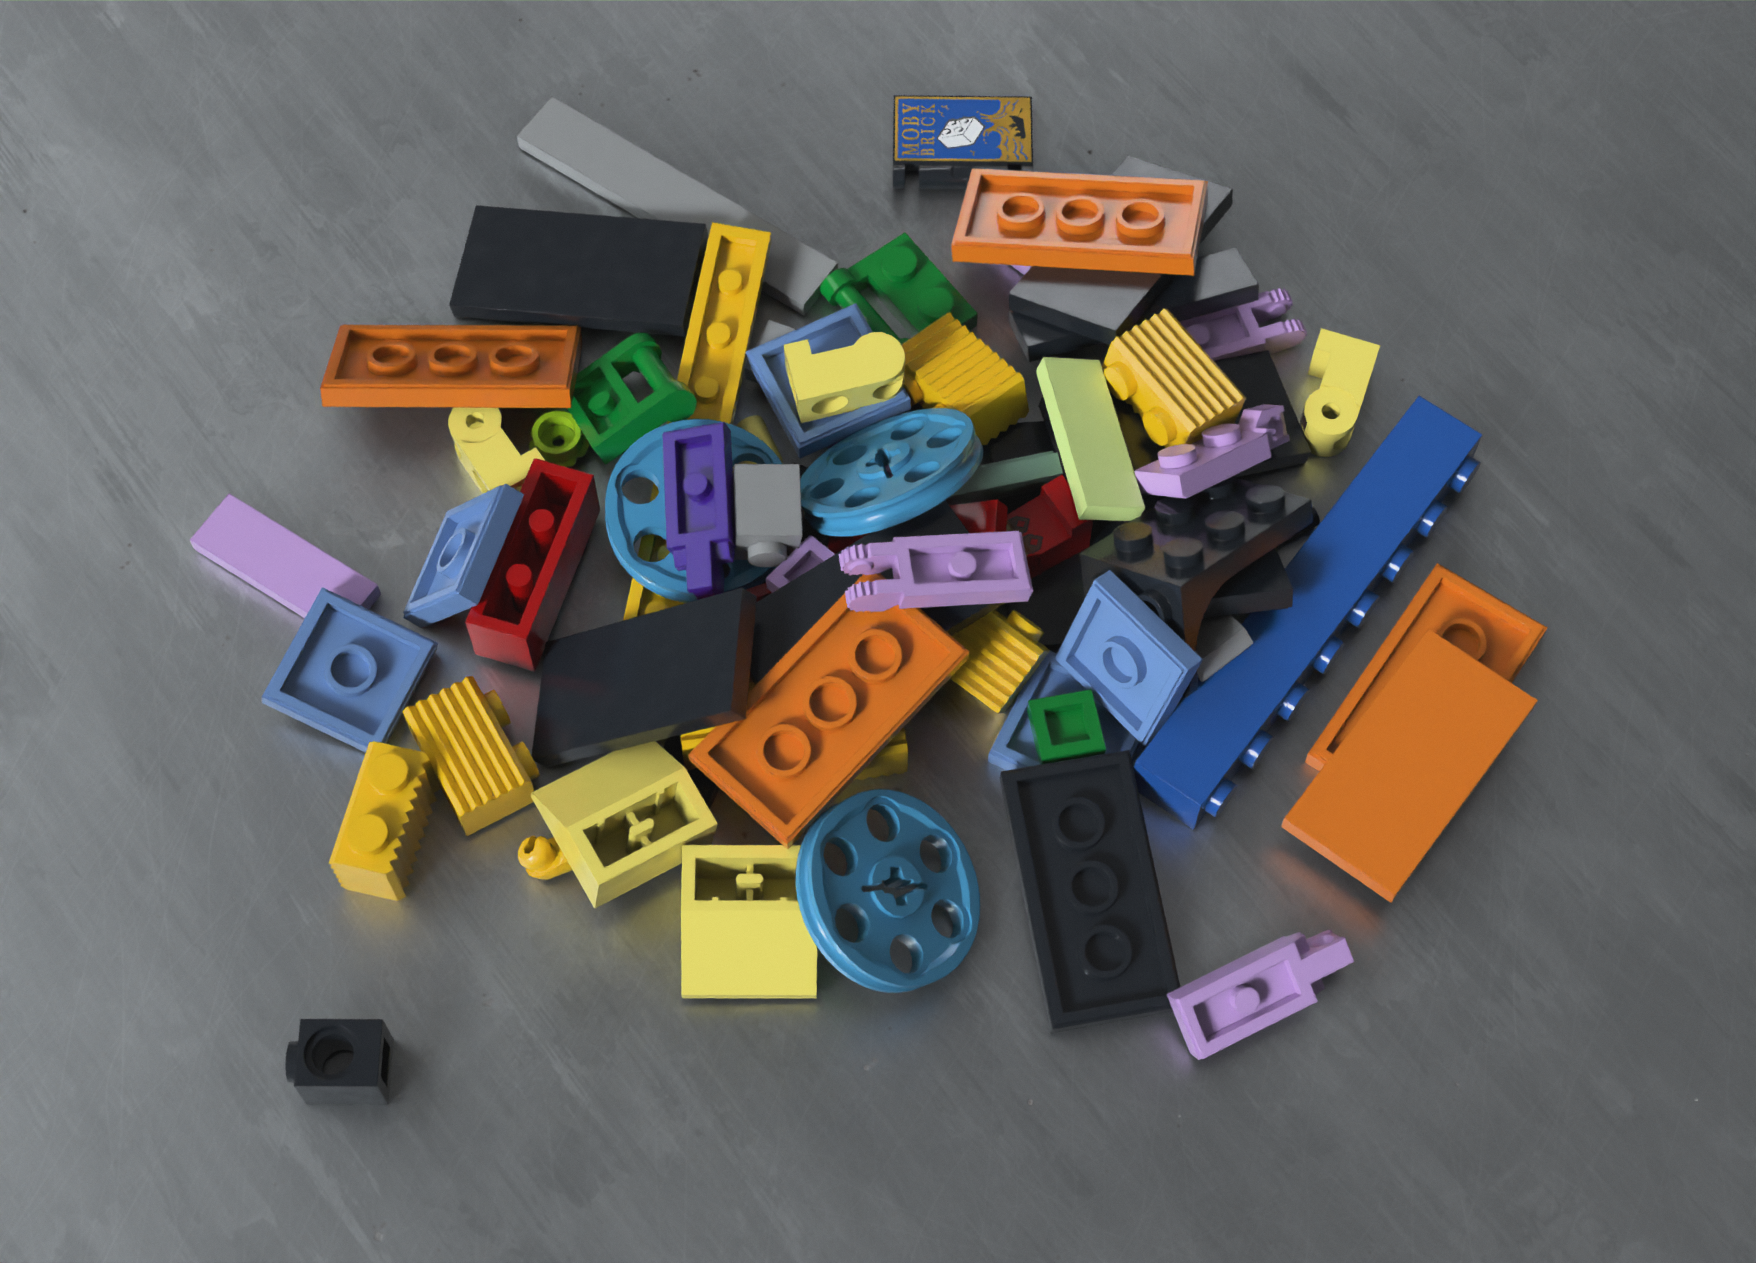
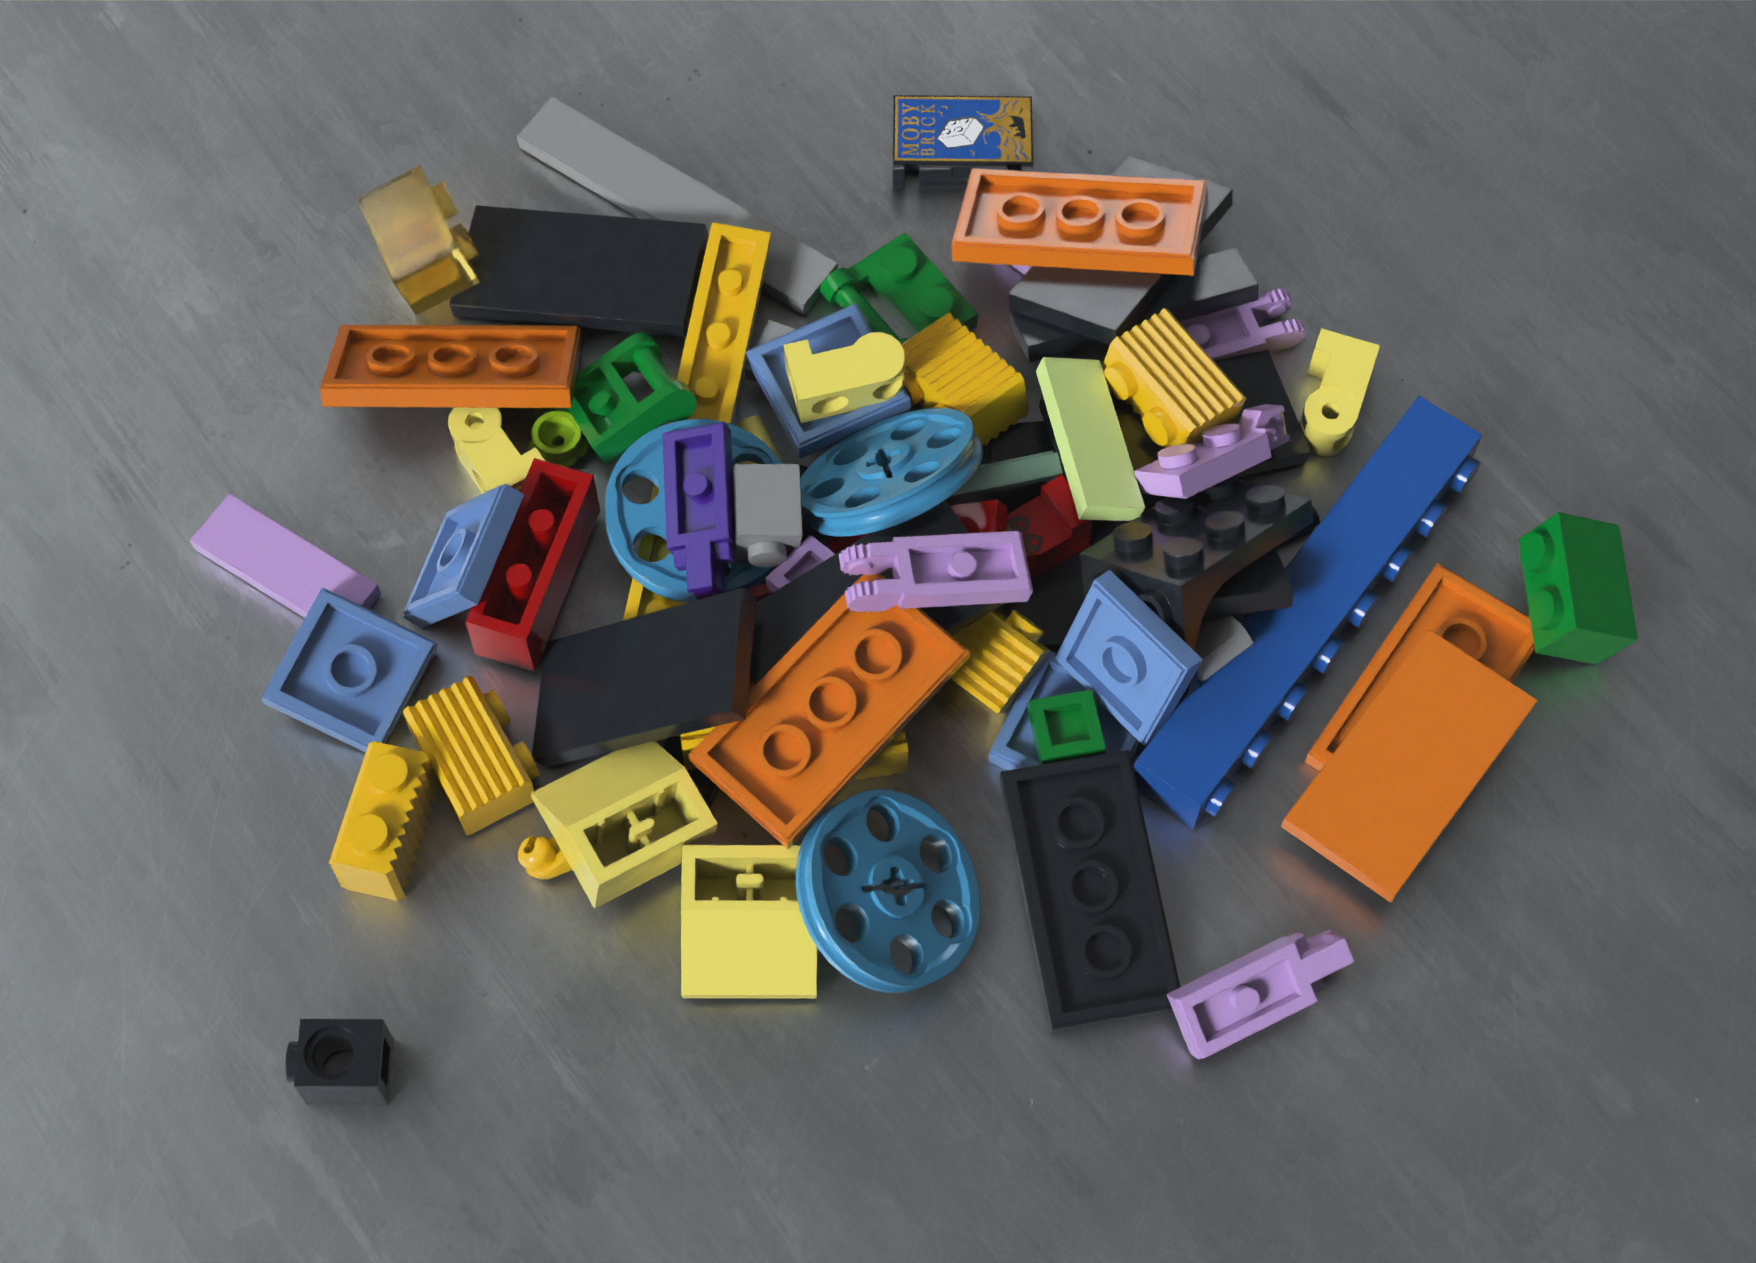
(418, 239): none -> clear yellow brick
(1577, 589): none -> green brick

